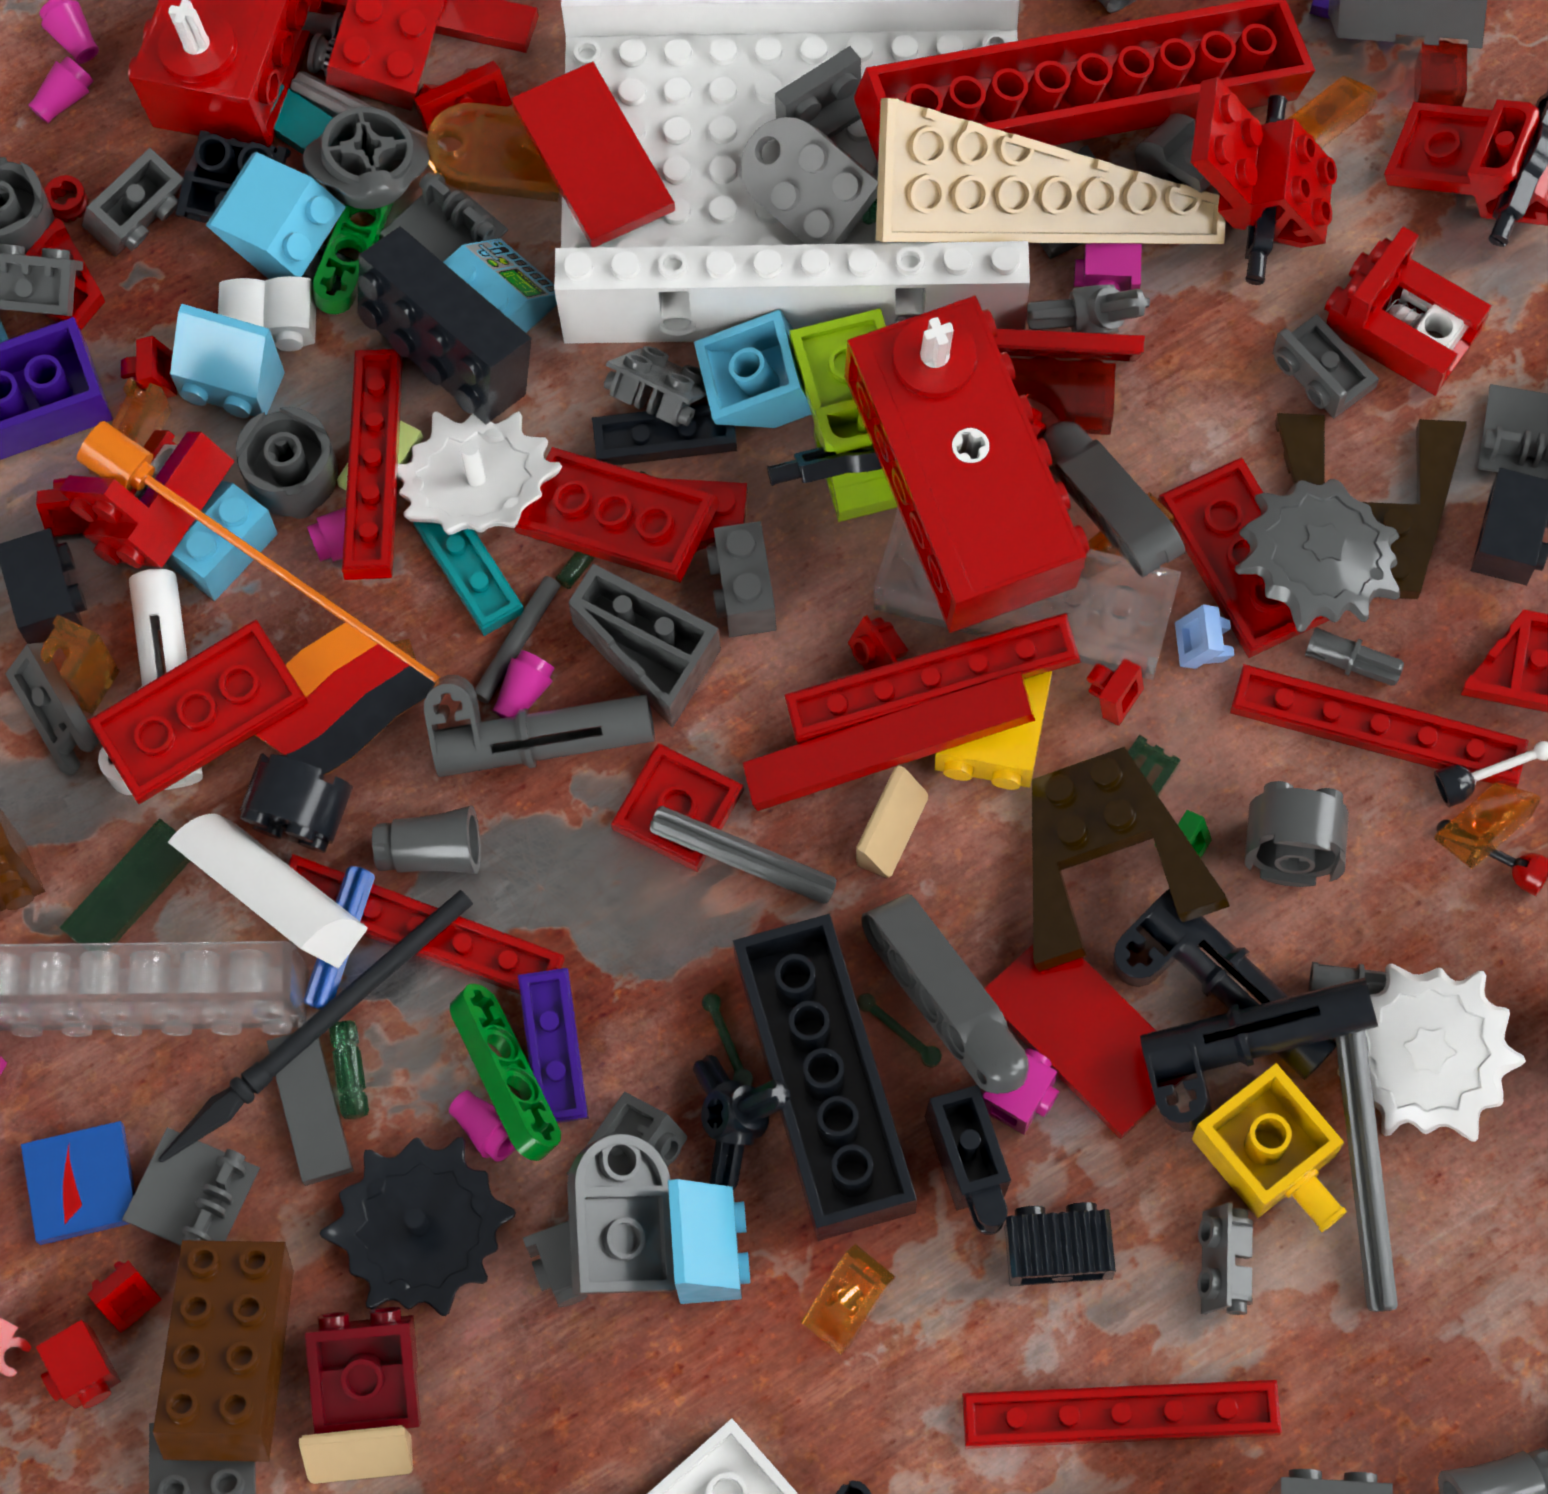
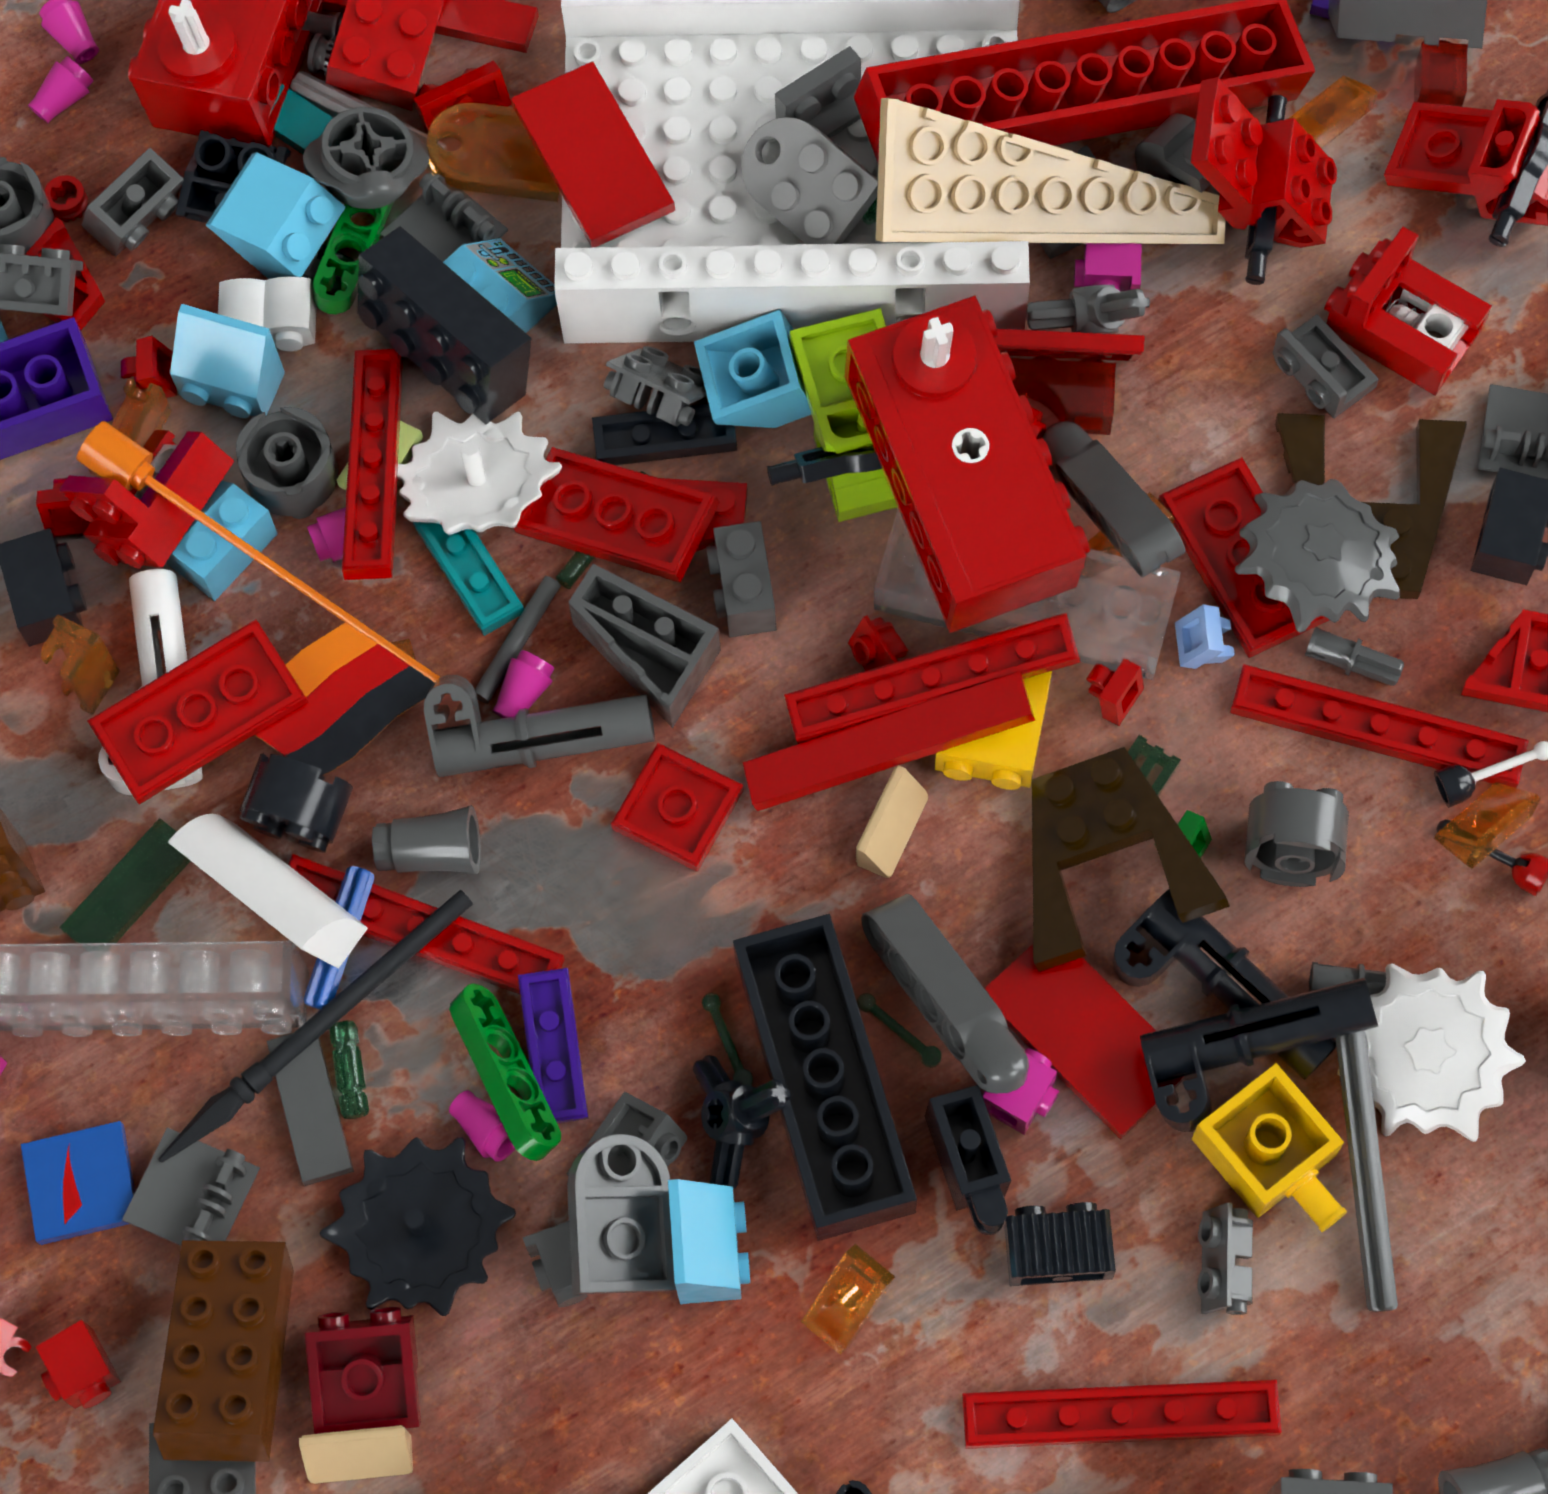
(51, 707): dark grey hinge -> none
(123, 1295): red tile -> none
(743, 854): dark grey axle -> none

